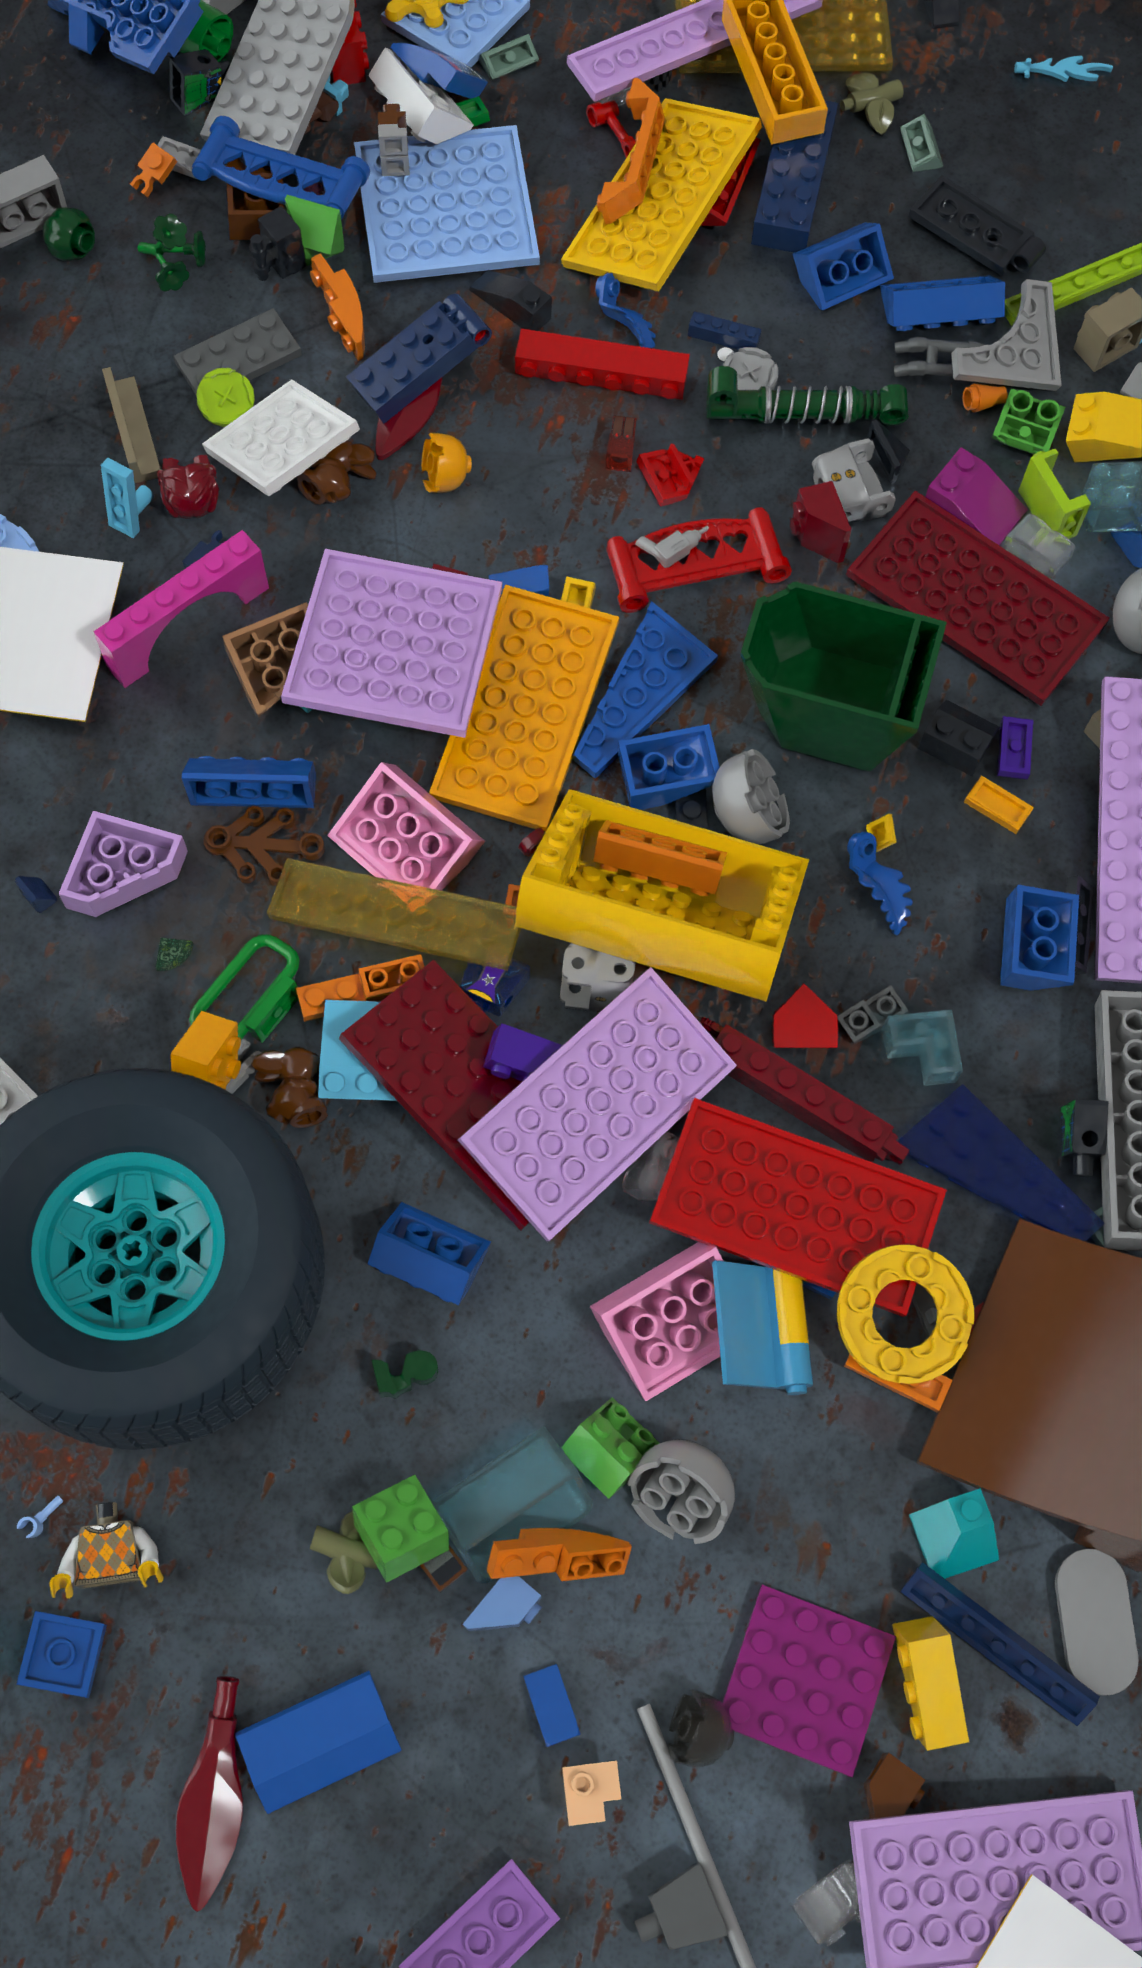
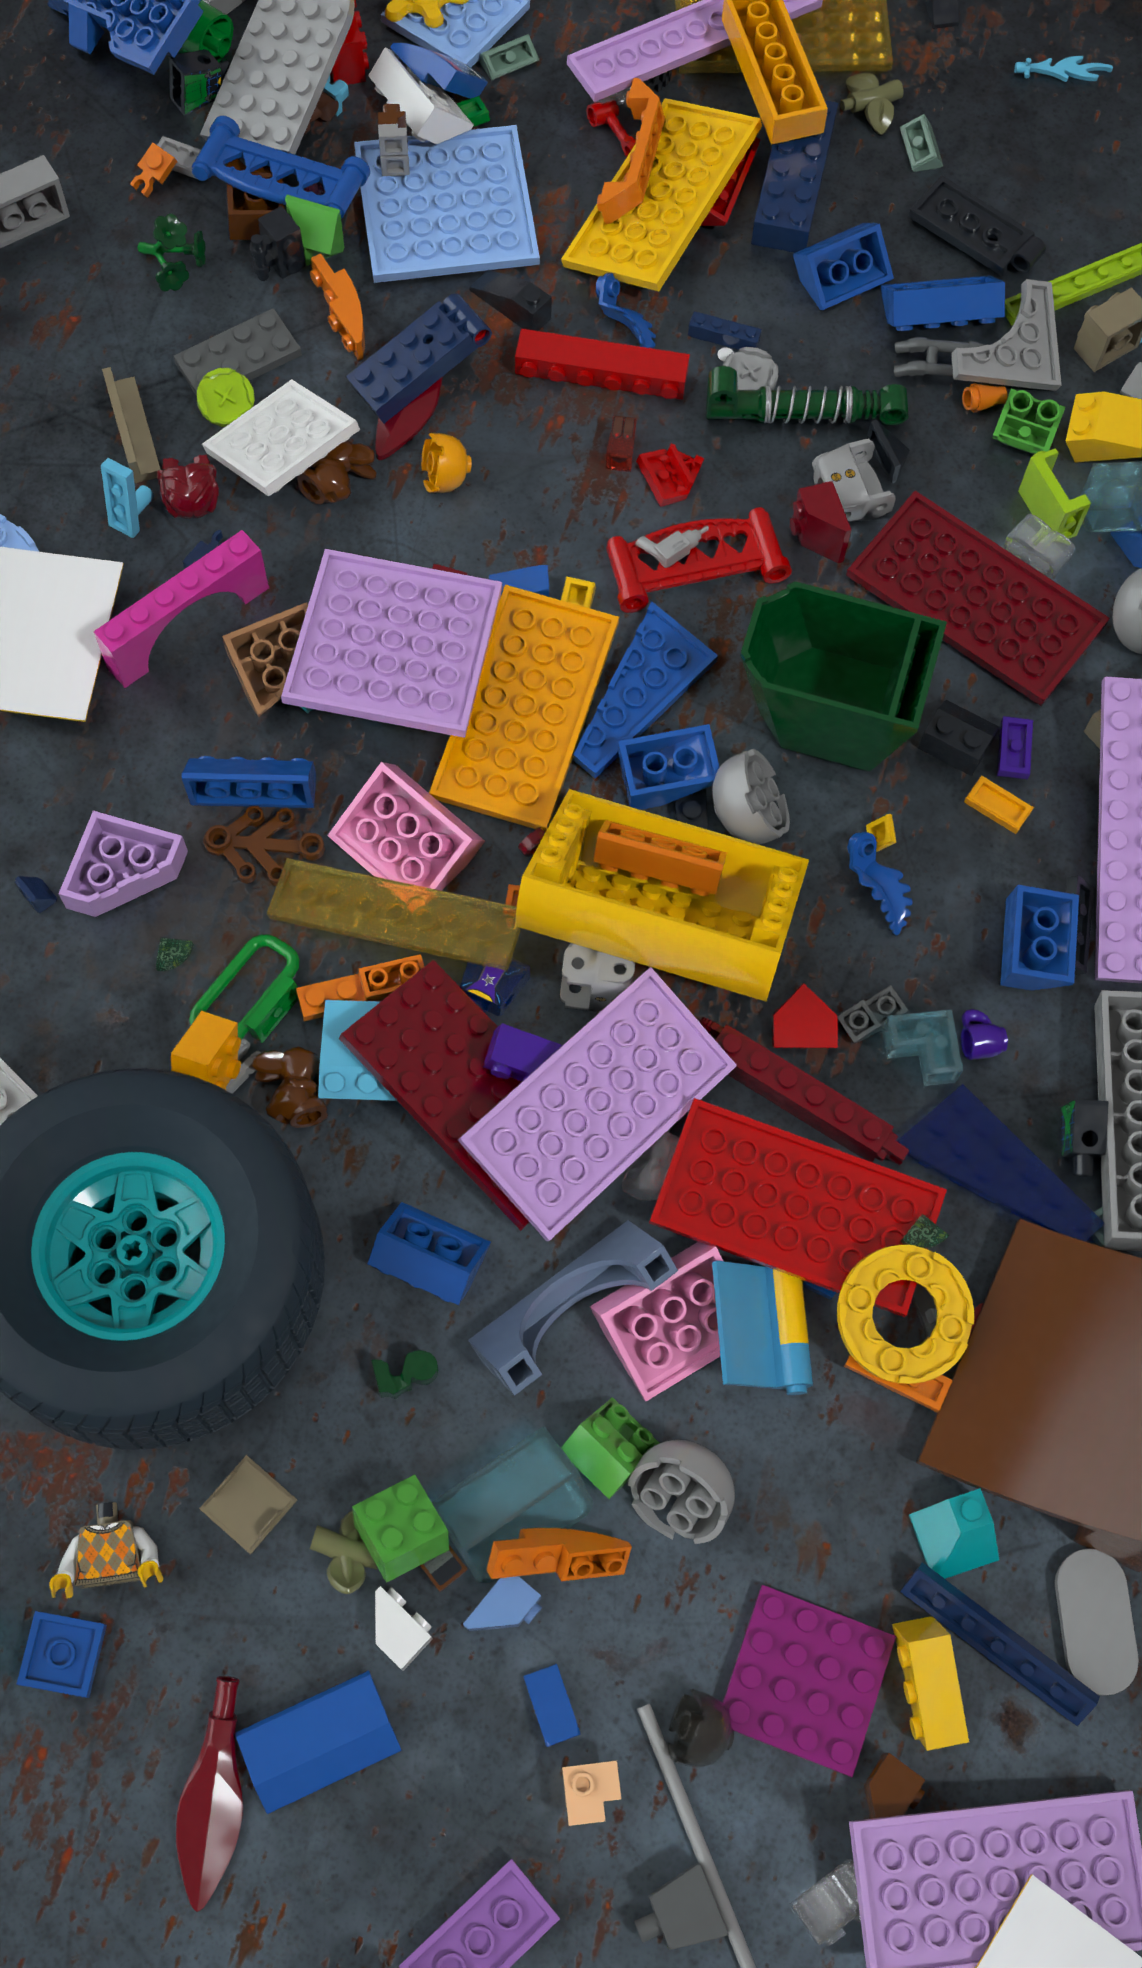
(39, 1518): light blue hand -> none
(67, 230): dark green plant -> none
(248, 1504): none -> dark tan piece
(396, 1631): none -> white slope
(621, 1258): none -> sand blue arch
(924, 1234): none -> clear green tile
(976, 496): magenta slope -> none
(982, 1039): none -> dark purple piece

